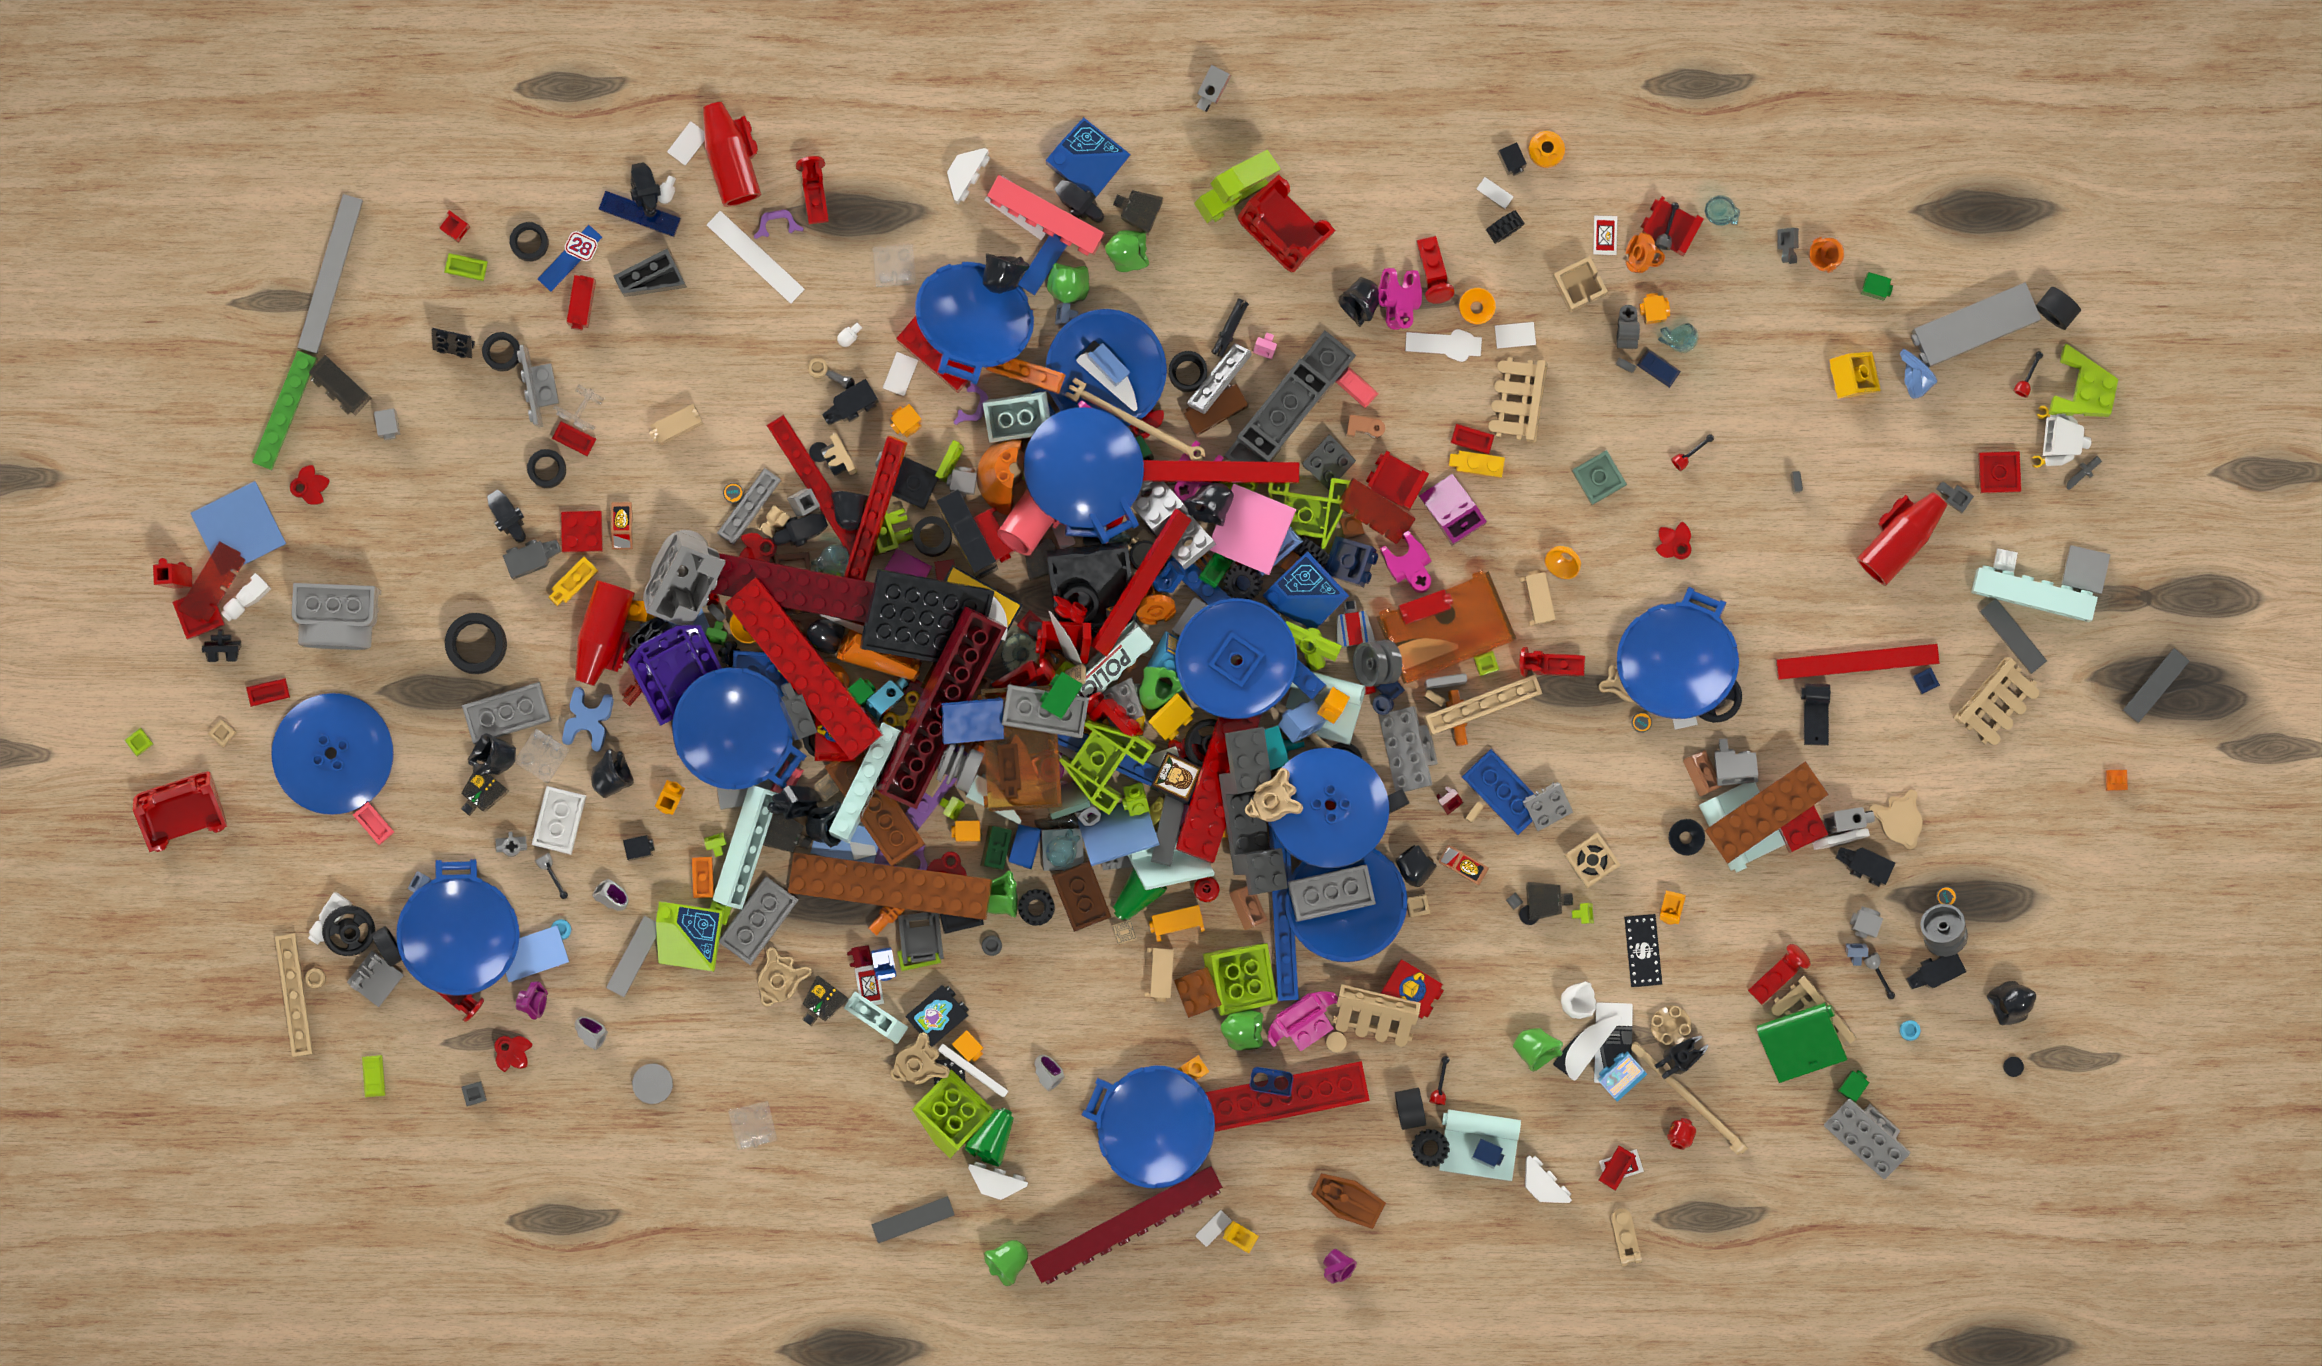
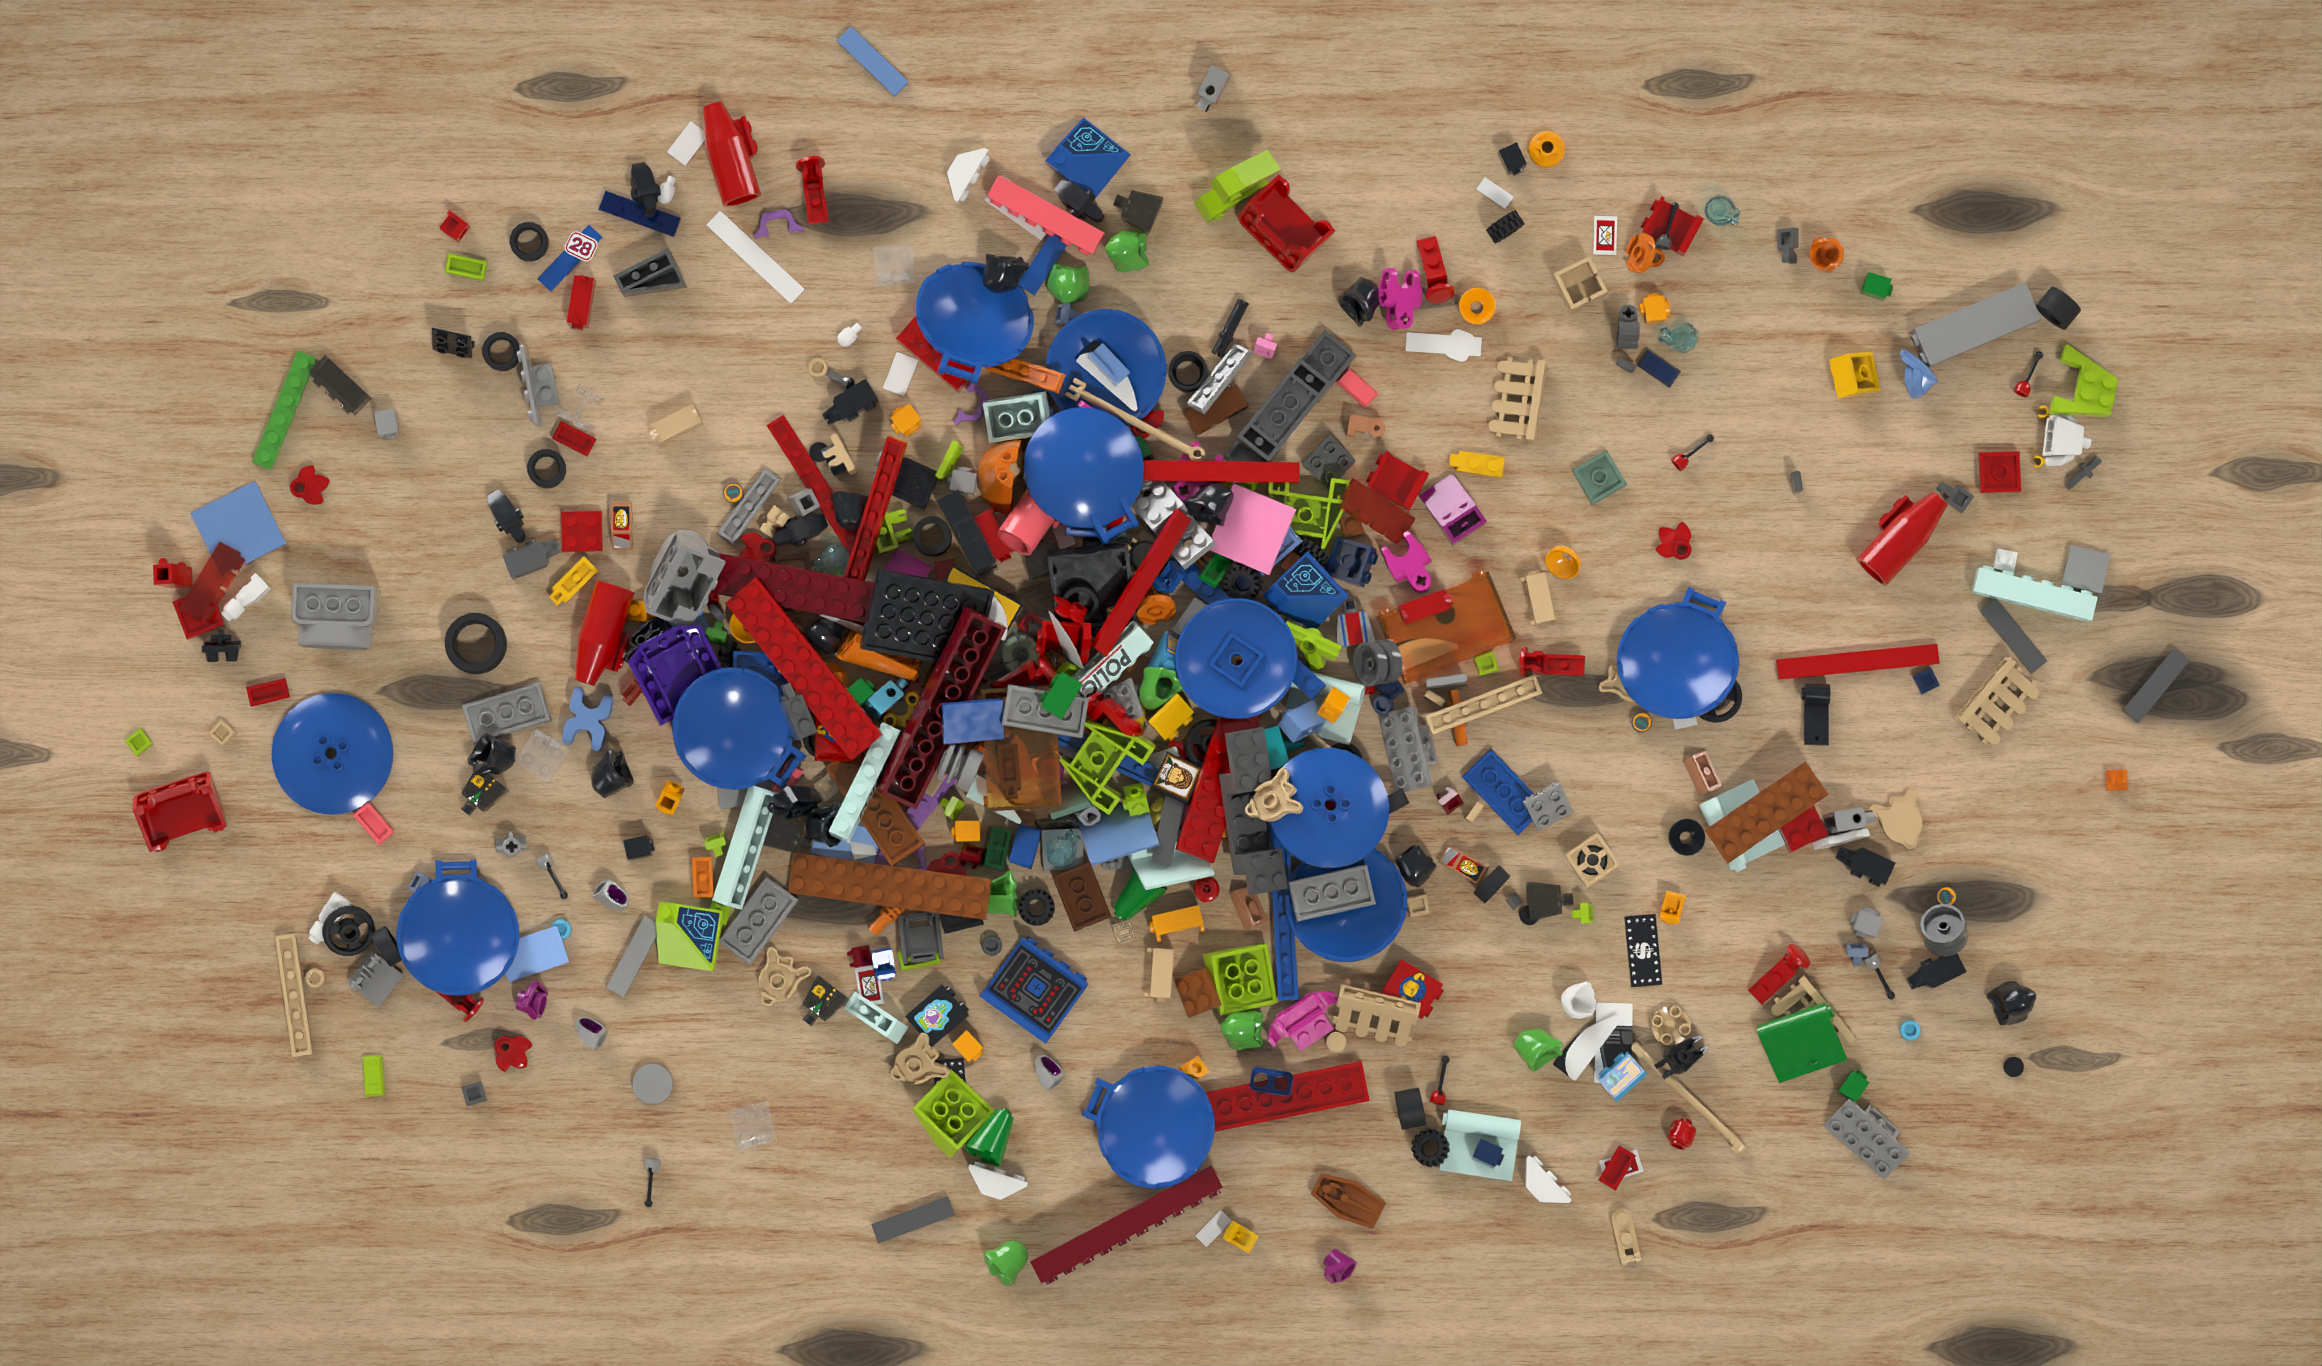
(330, 274): light grey tile -> none
(559, 820): white tile -> none
(652, 1166): none -> hinge
(872, 61): none -> medium blue tile
(971, 854): none -> dark red tile
(973, 1070): white tile -> none
(1034, 989): none -> panel
(1077, 673): tan tile -> none
(1472, 439): red tile -> none
(1491, 884): none -> black tyre
(1515, 335): white sticker -> none
(1733, 767): light grey hinge -> none

